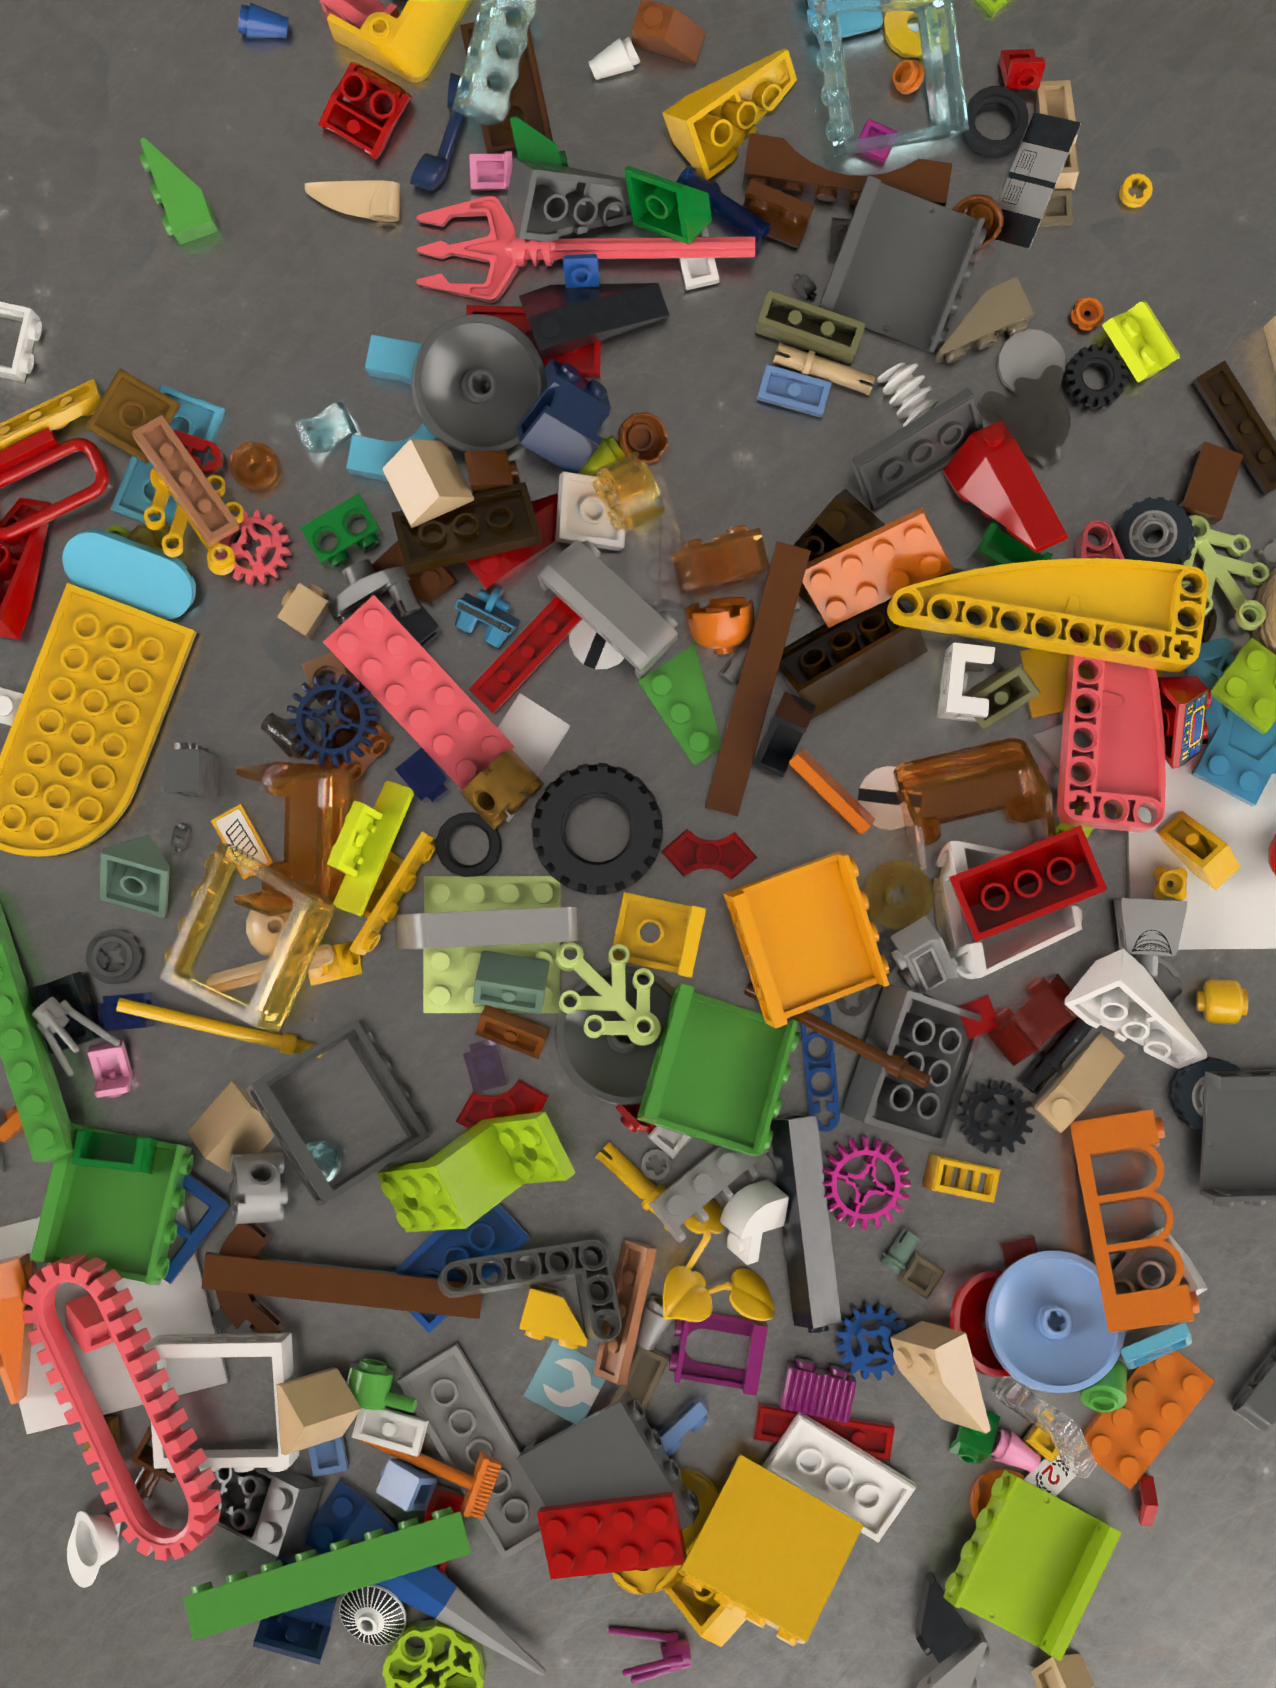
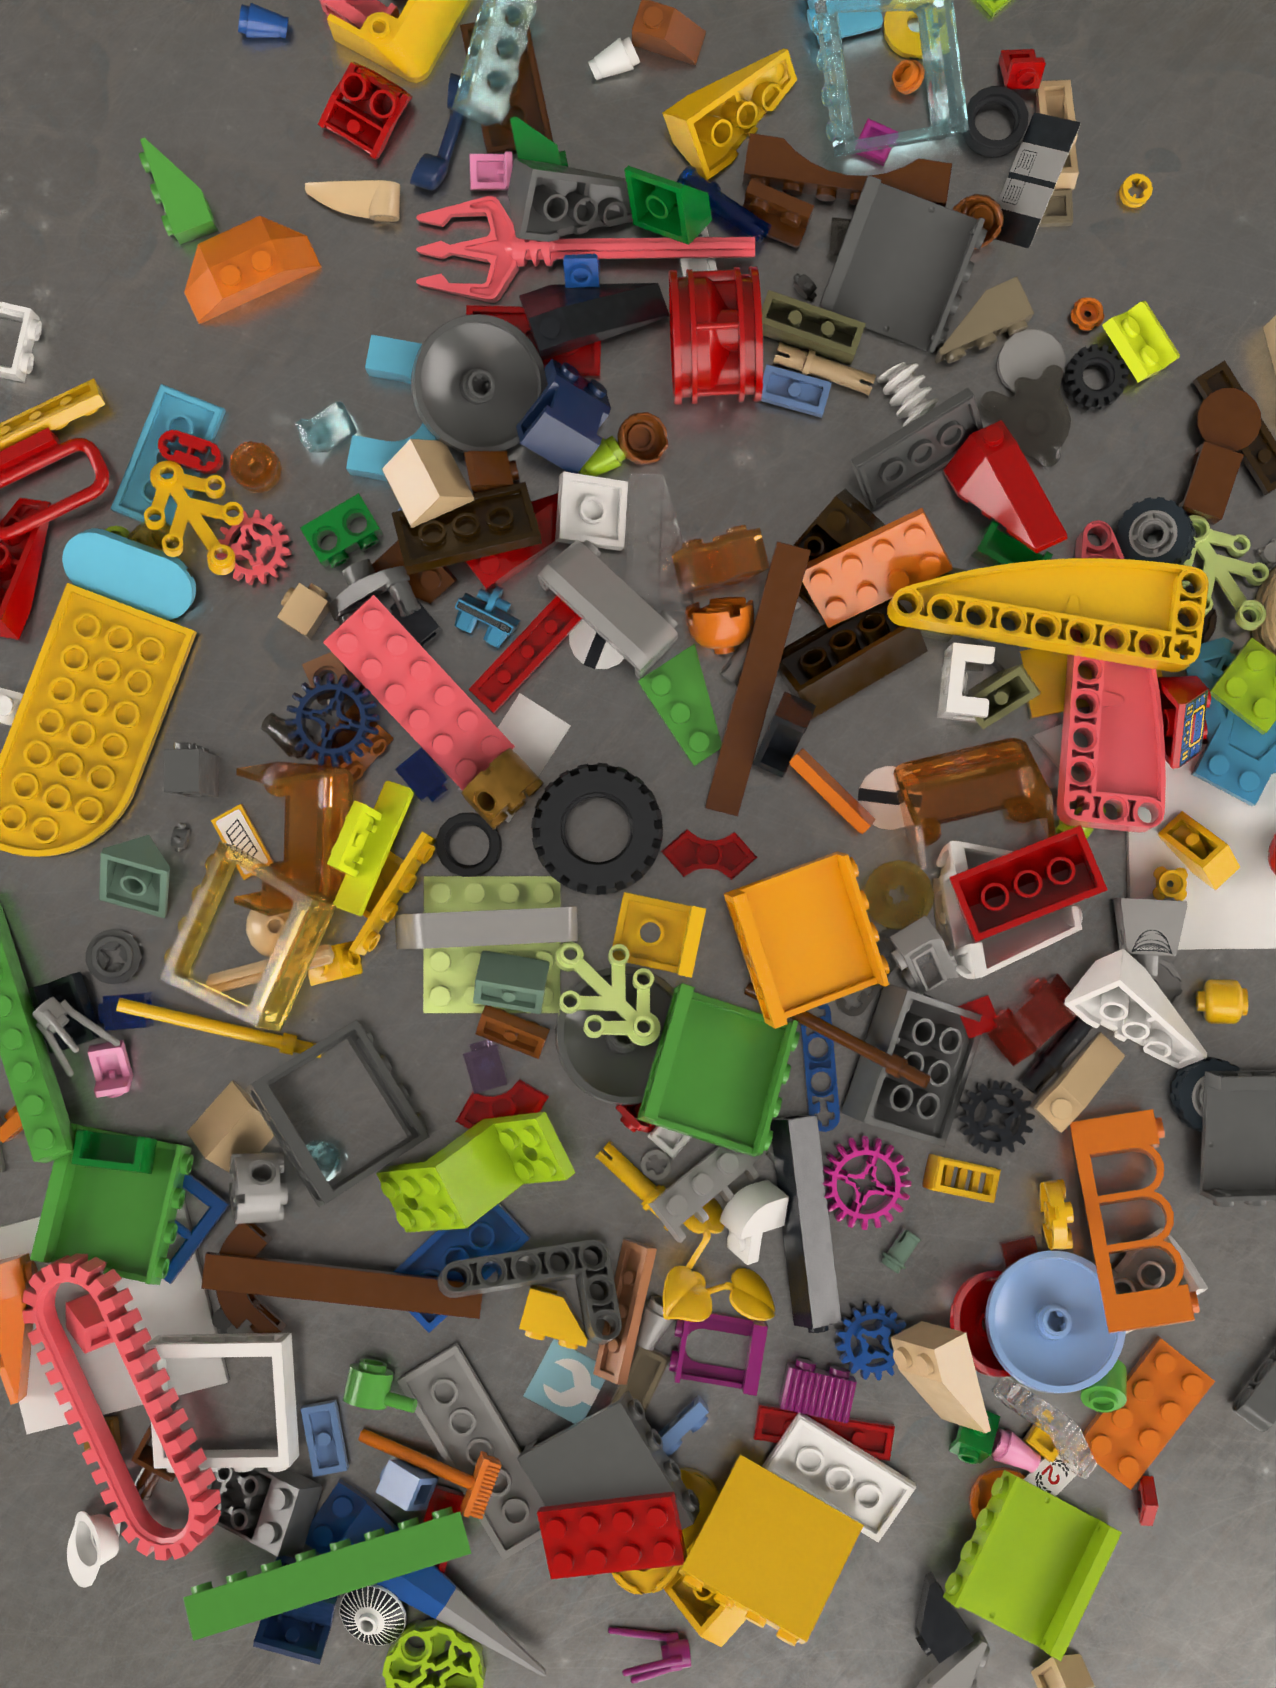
(126, 407): pearl gold tile -> none
(185, 480): nougat plate -> none
(246, 265): none -> orange wedge
(314, 1410): tan slope -> none
(391, 1430): white plate -> none
(629, 492): clear yellow brick -> none
(716, 334): none -> red wheel
(921, 1275): dark tan tile -> none
(1056, 1214): none -> yellow plate
(1156, 1346): medium azure tile -> none
(1229, 419): none -> reddish brown sticker

